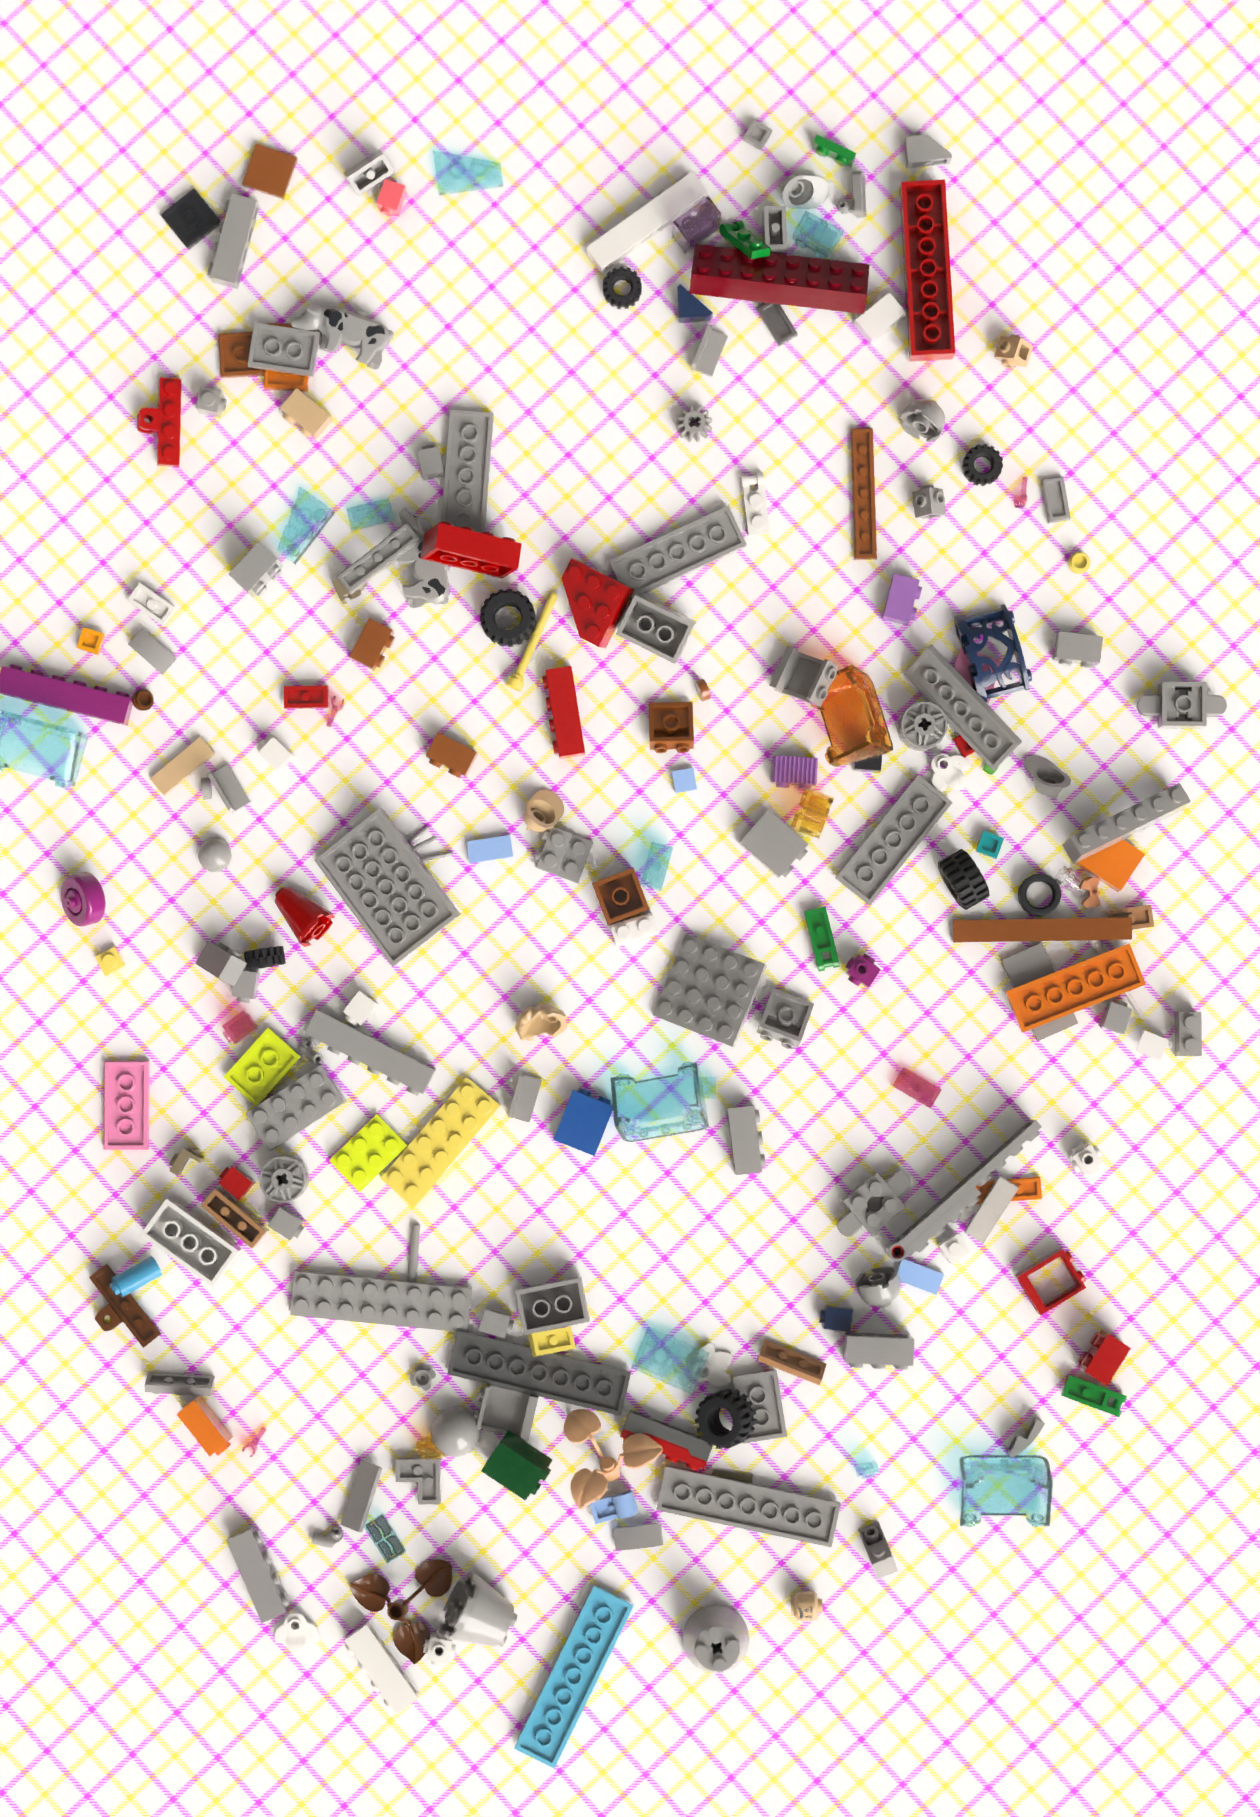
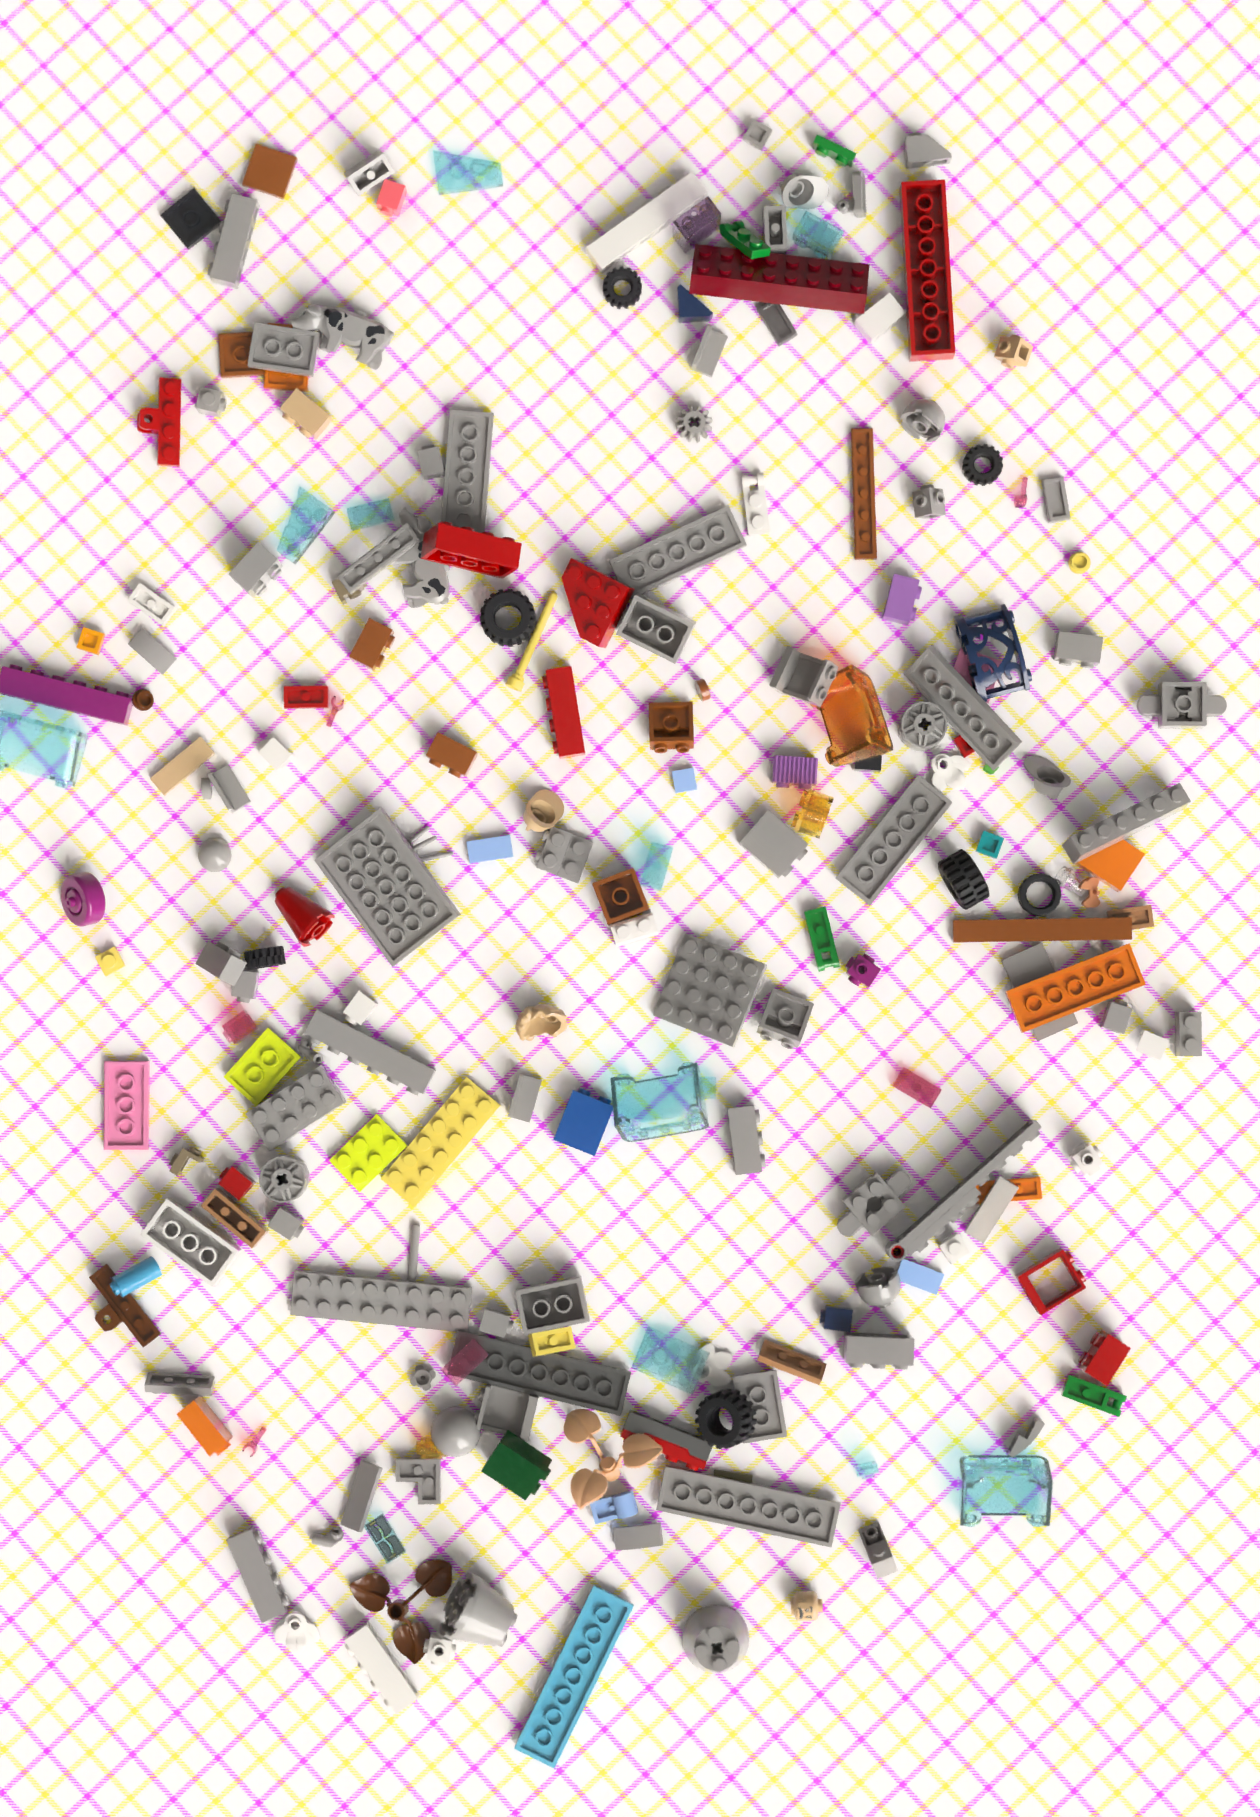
(464, 1362): none -> clear pink plate

